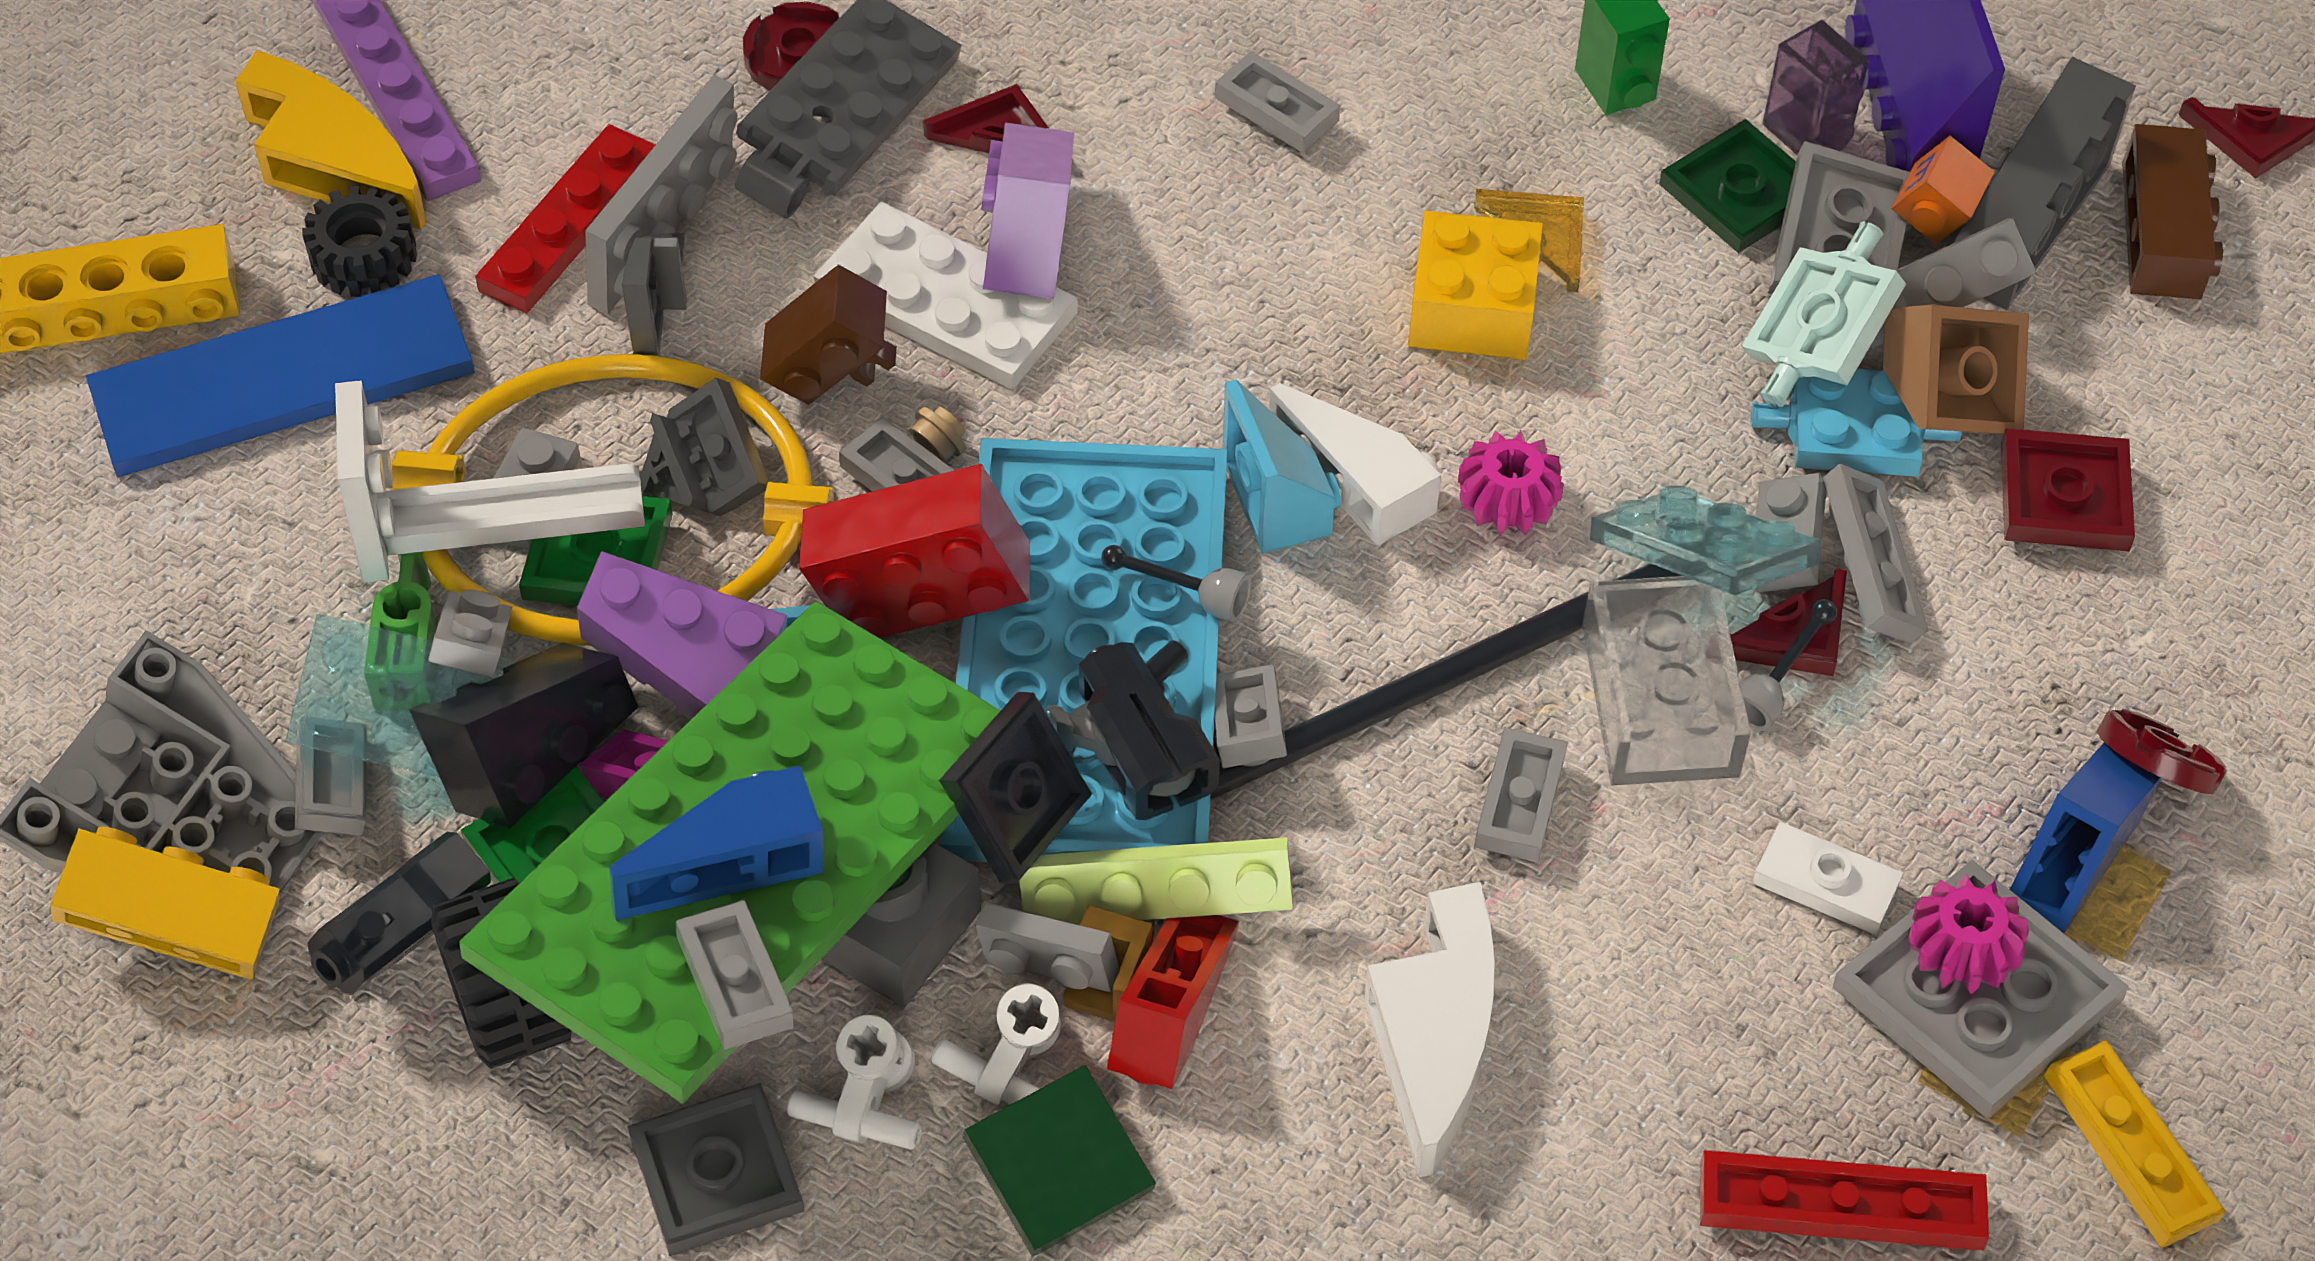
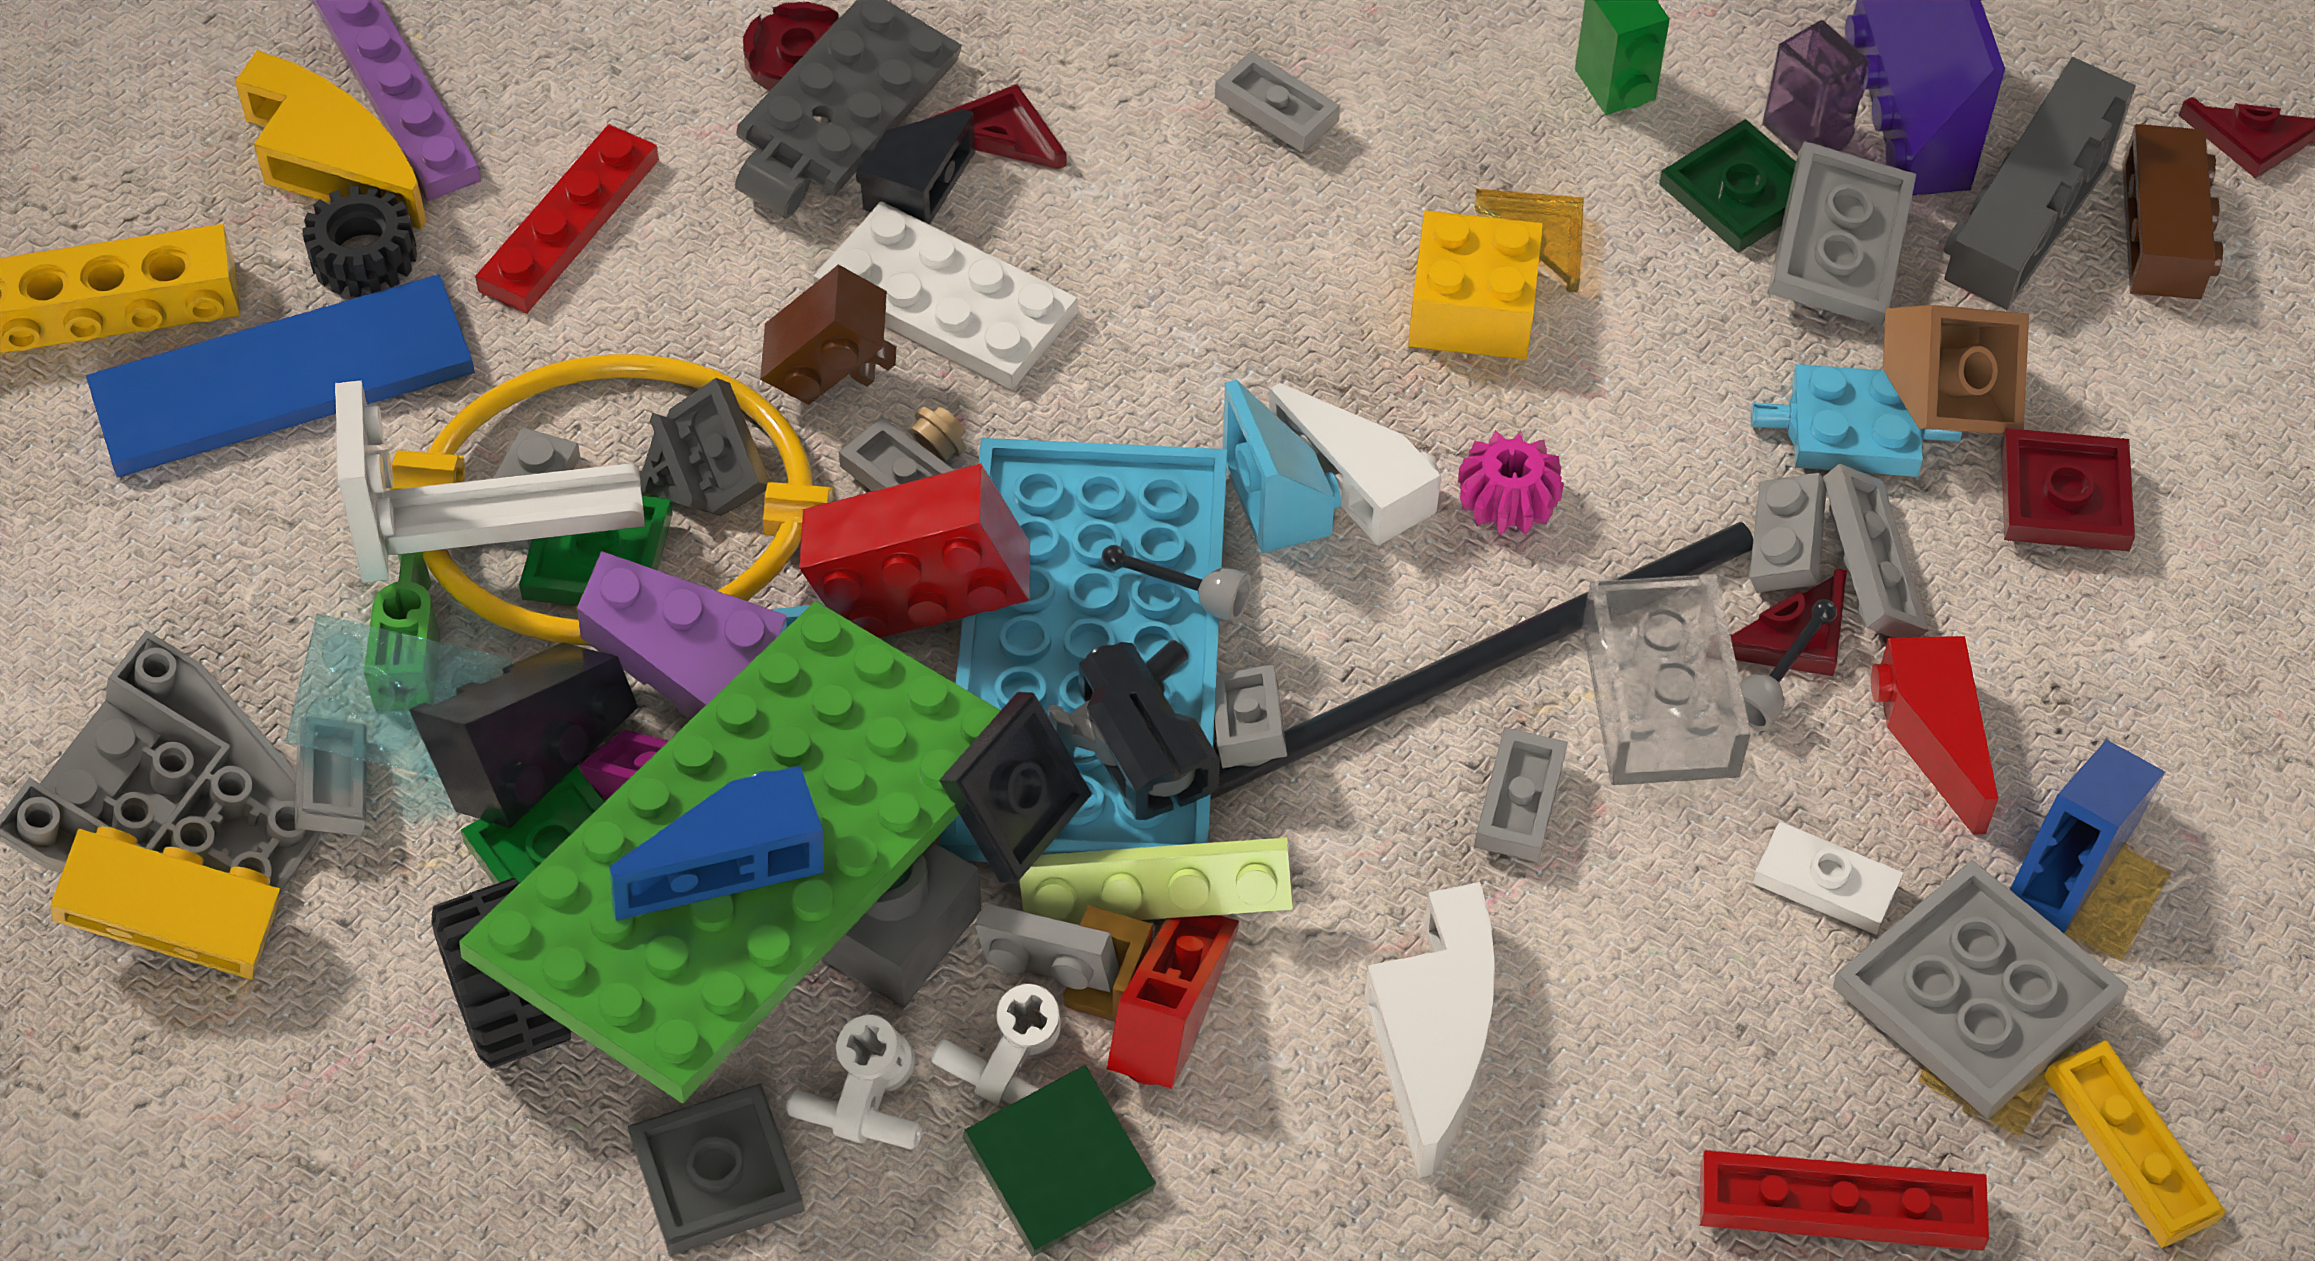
(394, 914): black piece -> none
(470, 632): light grey plate -> none
(653, 284): dark grey slope -> none
(662, 188): light grey plate -> none
(734, 974): light grey plate -> none
(917, 164): none -> black slope
(1029, 201): medium lavender wedge -> none
(1705, 540): clear light blue plate -> none
(1823, 315): light aqua plate -> none
(1938, 720): none -> red slope
(1943, 190): orange brick -> none
(1965, 270): light grey plate -> none
(1968, 934): dark pink gear -> none
(2161, 752): dark red tile -> none

